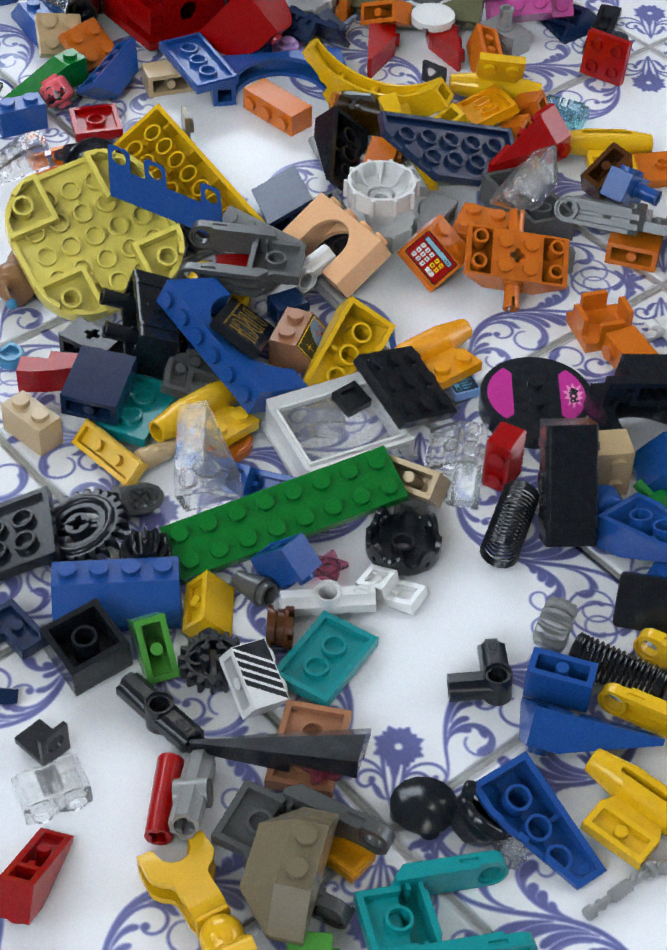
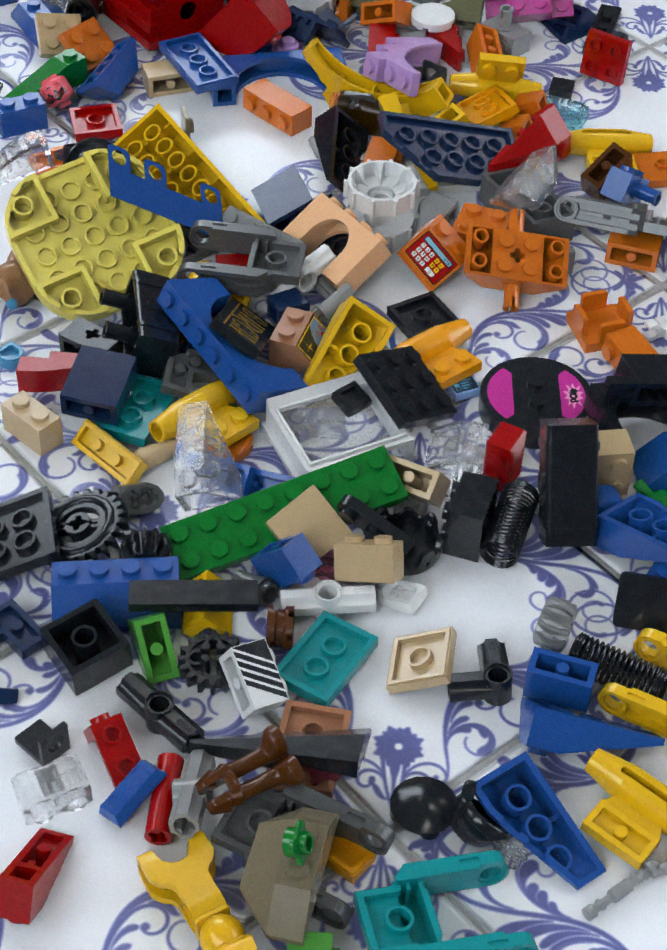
(113, 745): none -> red bracket
(131, 792): none -> blue tile
(193, 596): none -> black tile
(272, 748): none -> reddish brown piece
(297, 842): none -> green plate
(313, 517): none -> tan tile
(331, 303): none -> light grey piece
(358, 513): none -> black plate
(368, 559): none -> tan brick
(396, 62): none -> lavender arch
(419, 314): none -> black tile
(421, 660): none -> tan tile
(468, 515): none -> black brick
(562, 87): none -> black tile

